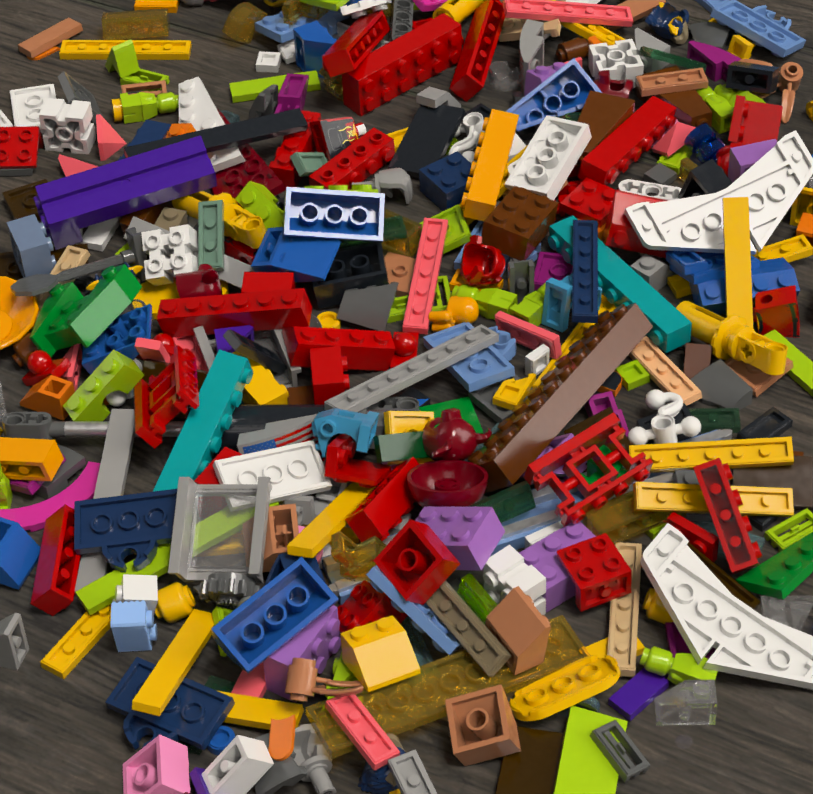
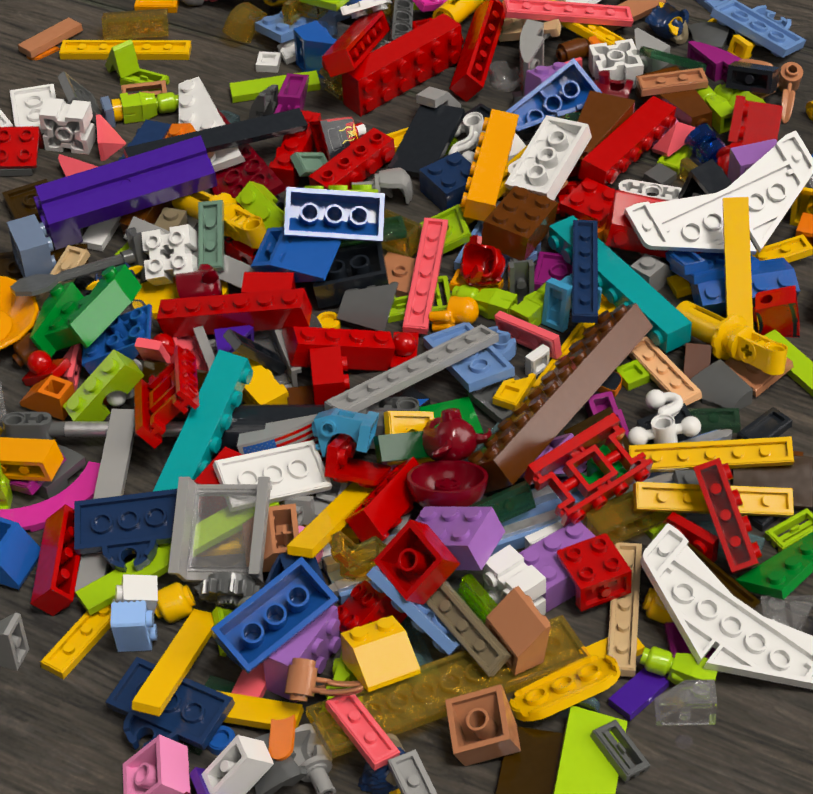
(107, 110): none -> sand blue tile

